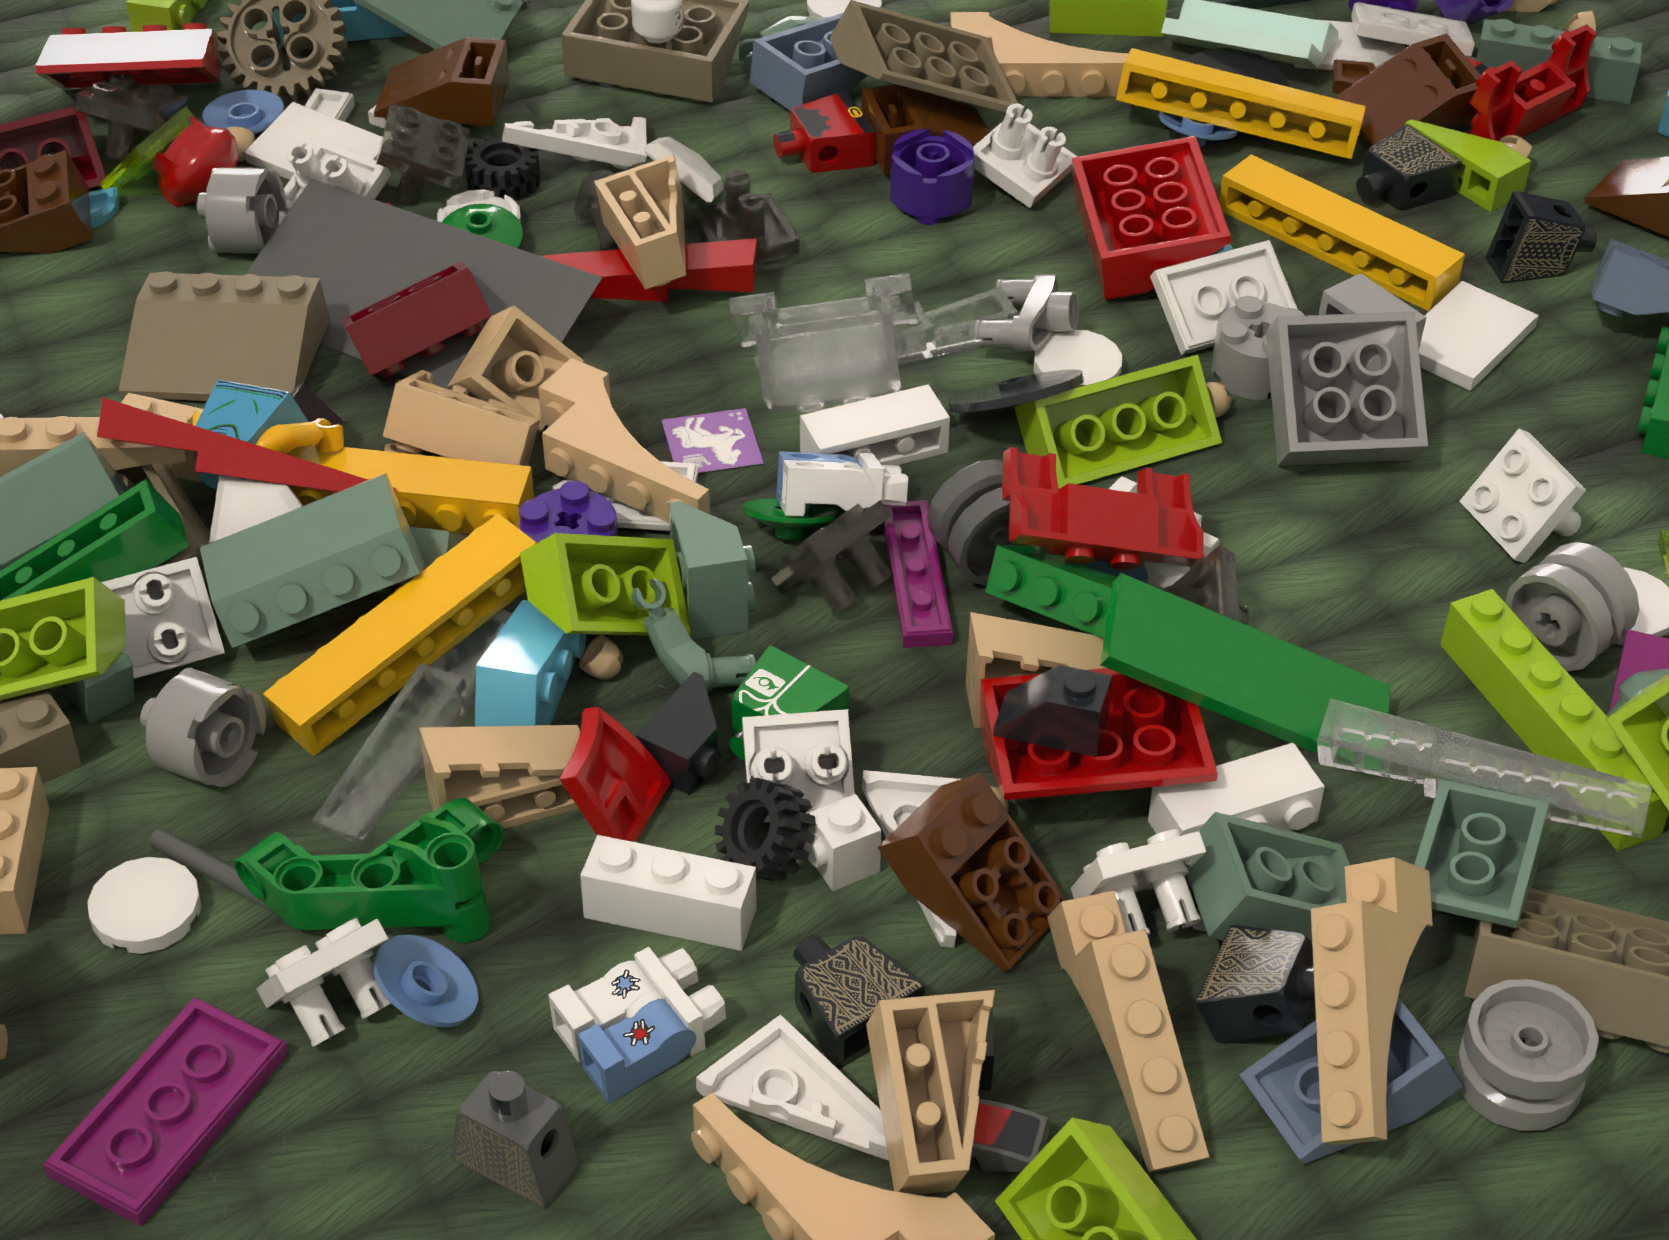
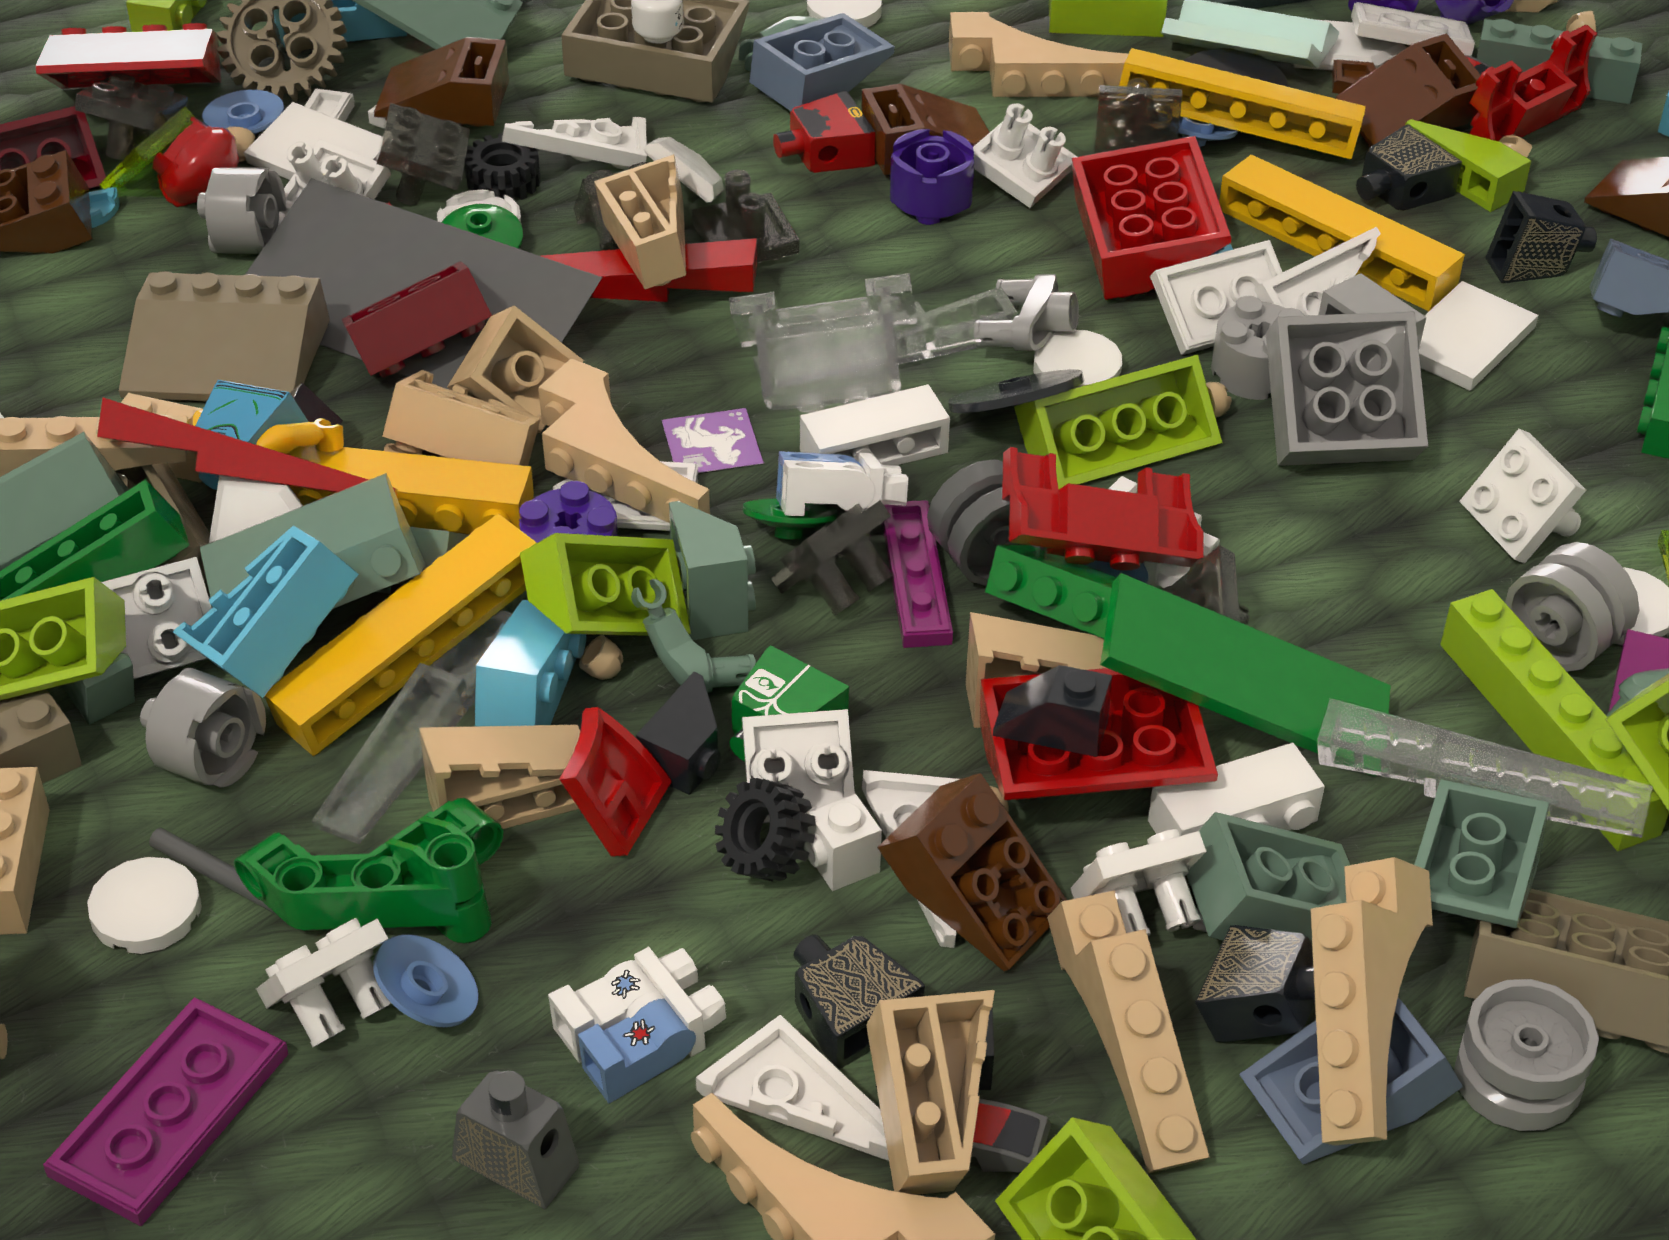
(272, 611): none -> medium azure wedge
(669, 892): white brick -> none
(921, 56): dark tan slope -> none
(1136, 115): none -> clear smoke plate
(1304, 284): none -> white wing

